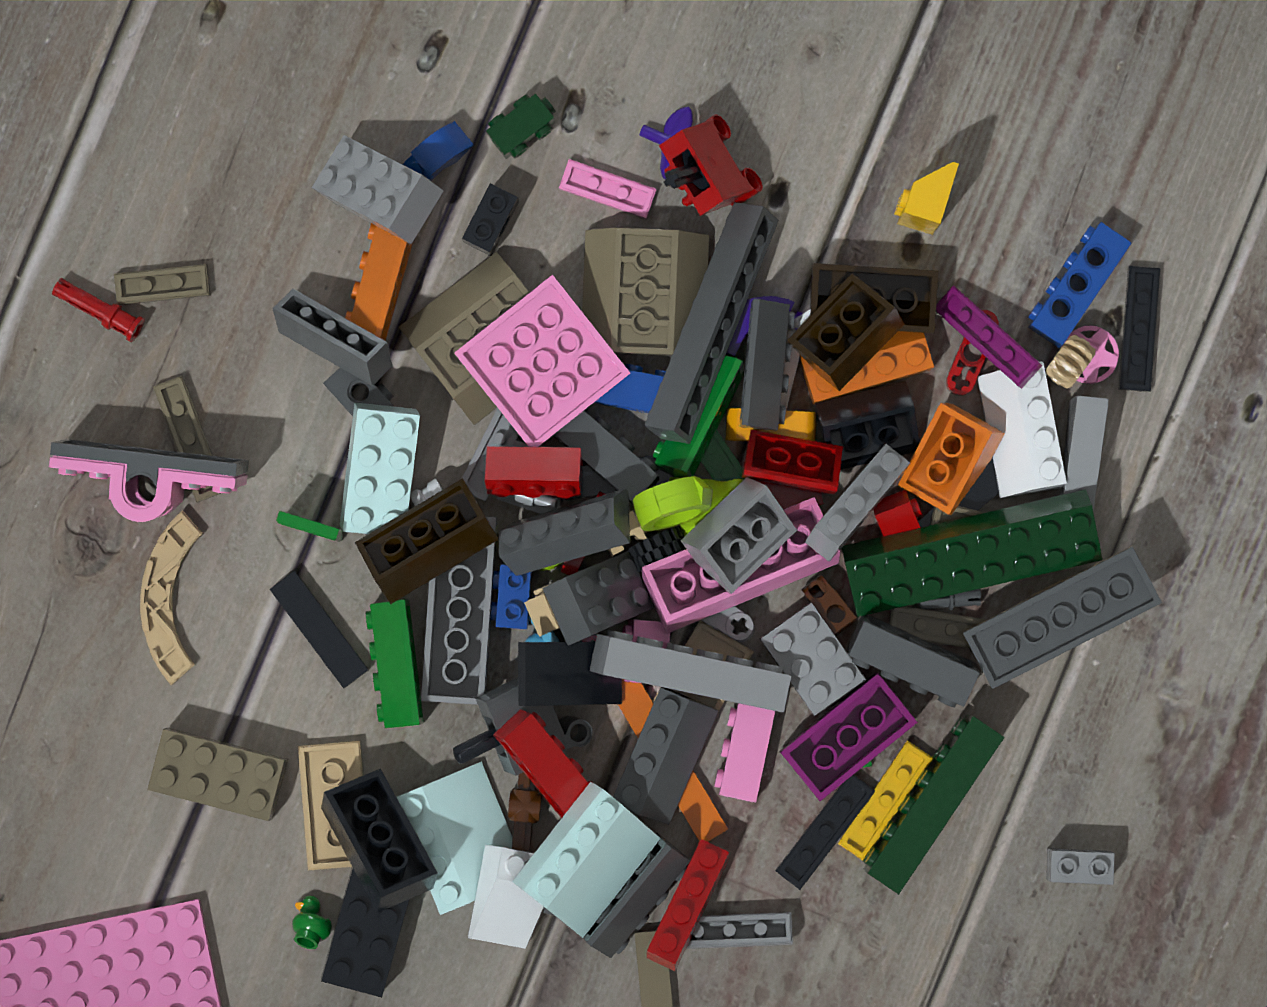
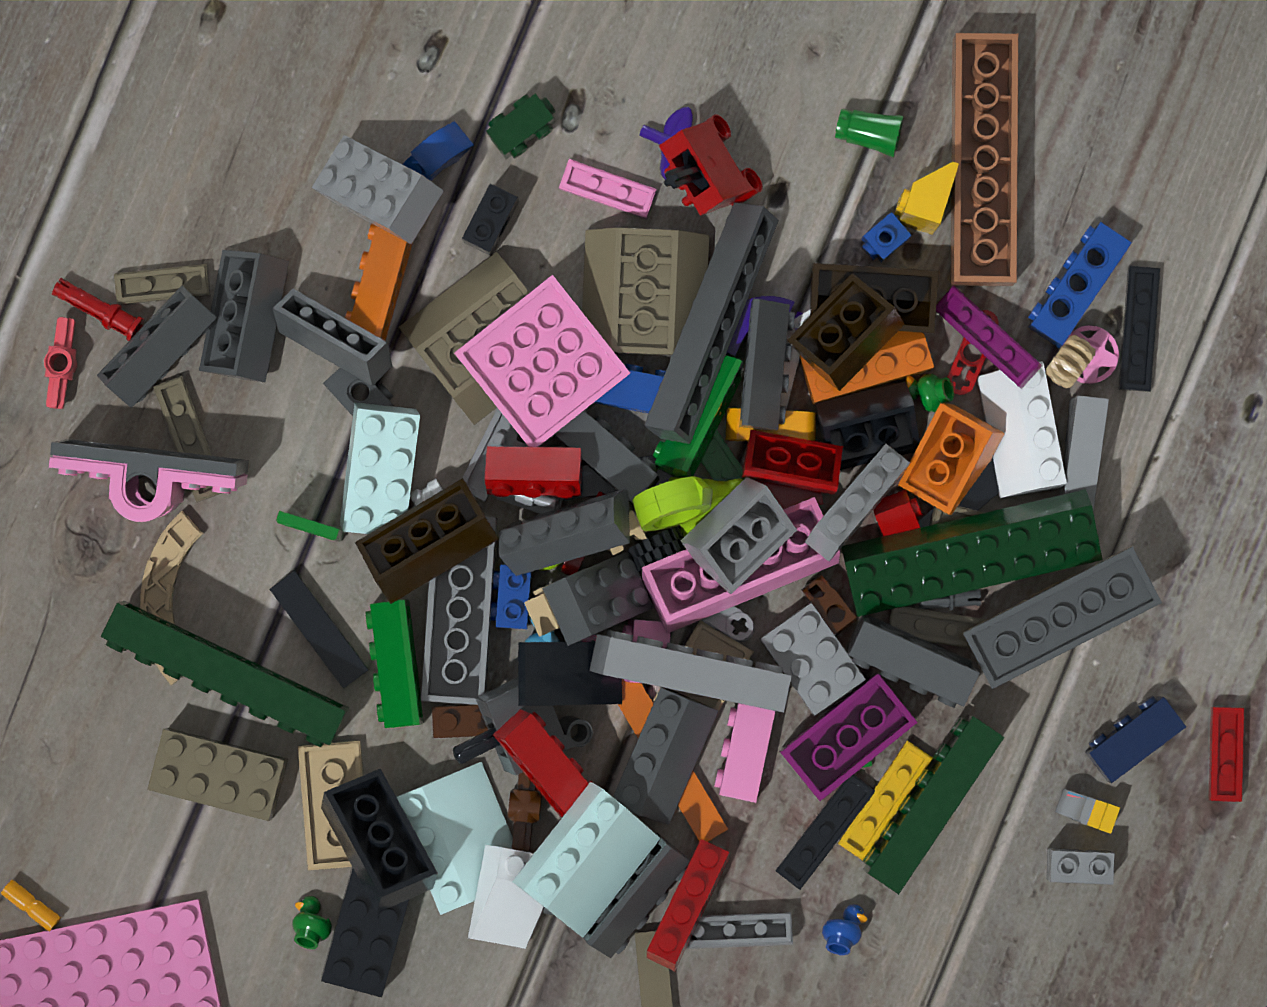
(26, 902): none -> light orange piece
(62, 346): none -> coral axle
(156, 347): none -> dark grey brick
(224, 672): none -> dark green brick
(245, 323): none -> dark grey slope
(457, 721): none -> reddish brown plate
(844, 933): none -> blue animal
(870, 130): none -> green plant
(885, 238): none -> blue brick
(931, 390): none -> green animal
(987, 159): none -> nougat brick
(1088, 810): none -> leg
(1134, 738): none -> dark blue brick
(1226, 754): none -> red plate

